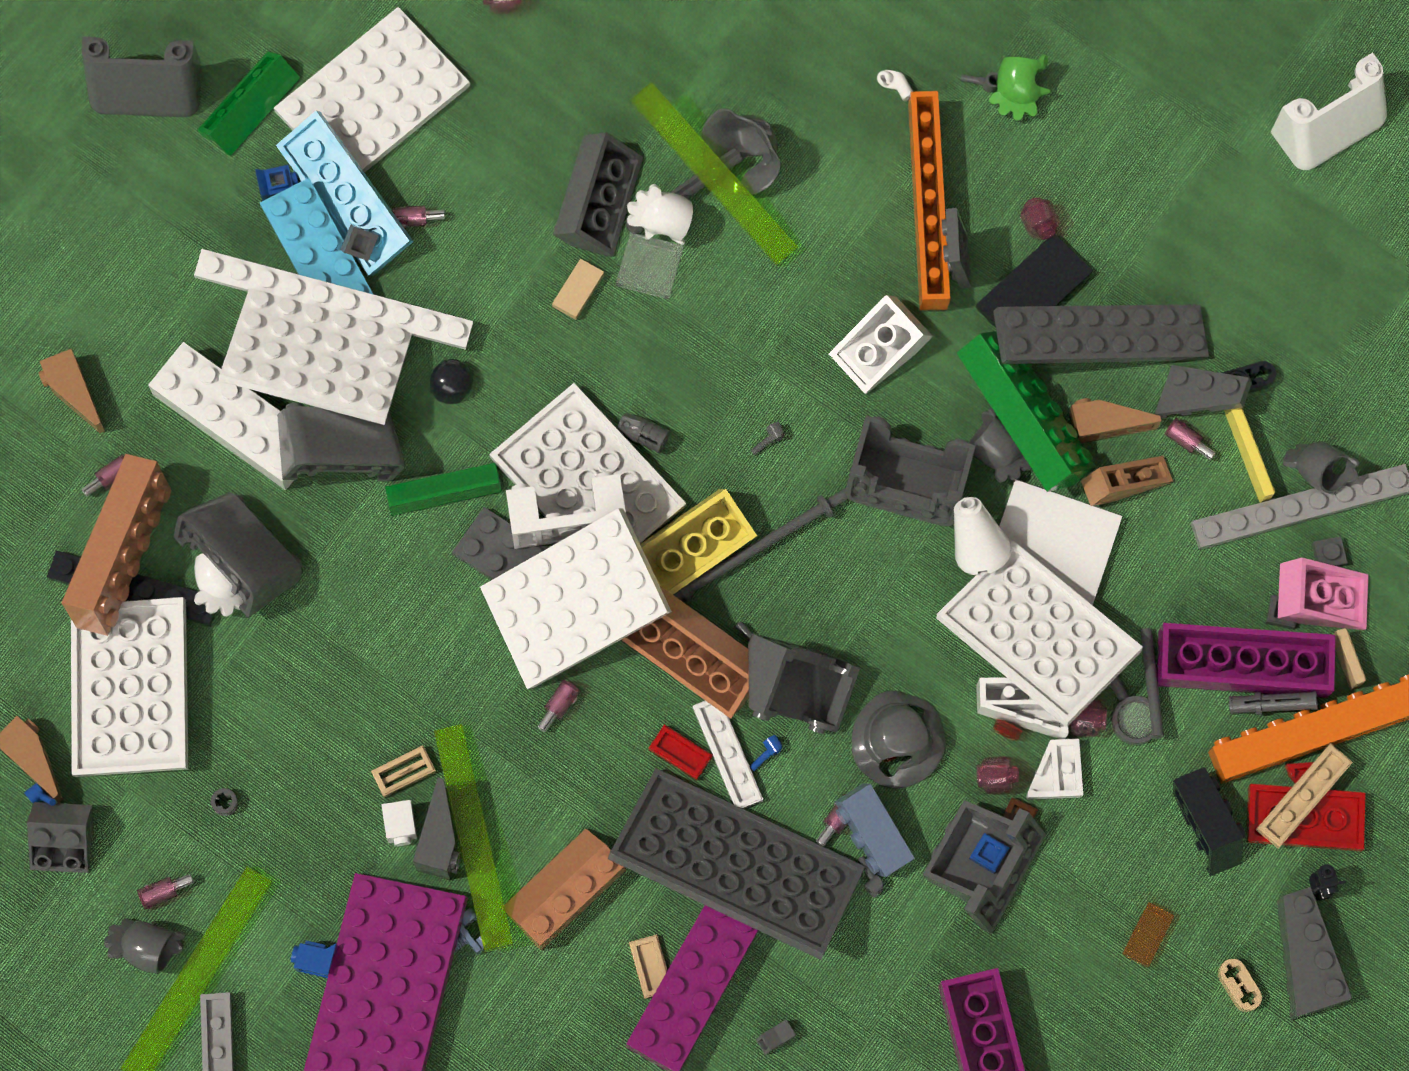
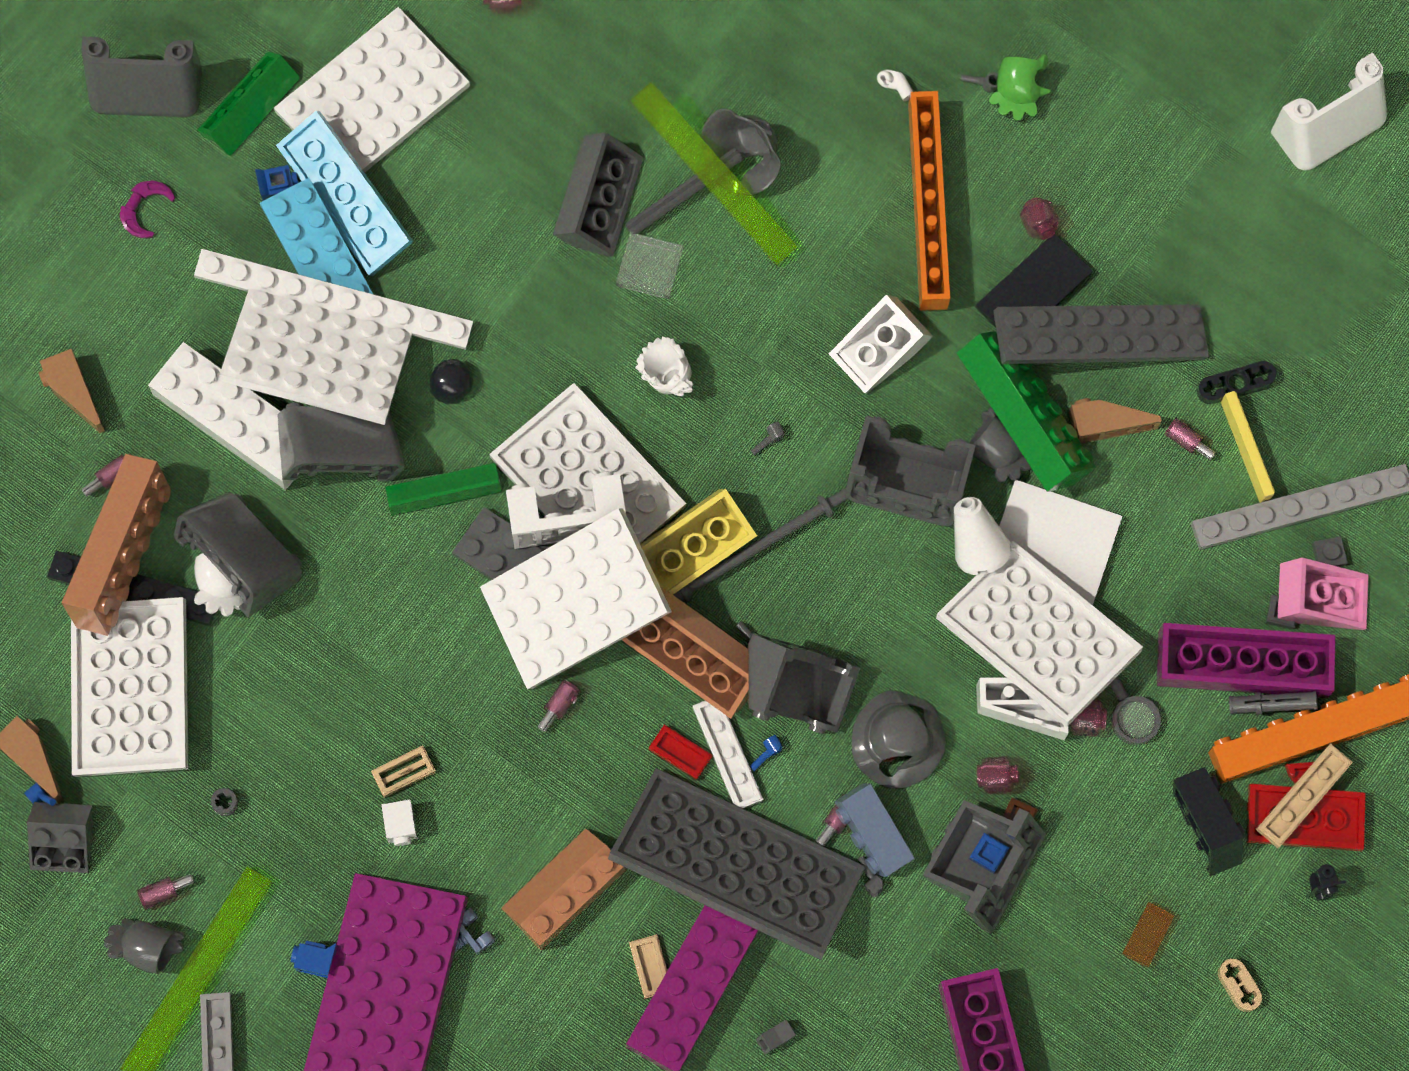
(127, 213): none -> magenta piece
(359, 242): dark grey plate -> none
(416, 215): clear pink piece -> none
(437, 846): dark grey slope -> none
(473, 838): clear neon green tile -> none
(578, 289): tan tile -> none
(644, 432): dark grey hinge -> none
(661, 213): white piece -> none
(665, 367): none -> white hair
(957, 248): dark grey plate -> none
(1007, 730): clear red tile -> none
(1058, 772): white wing -> none
(1125, 480): medium nougat slope -> none
(1152, 683): dark grey bar -> none
(1200, 390): dark grey wing -> none
(1309, 958): dark grey wedge -> none
(1316, 464): dark grey piece -> none
(1348, 659): tan tile -> none

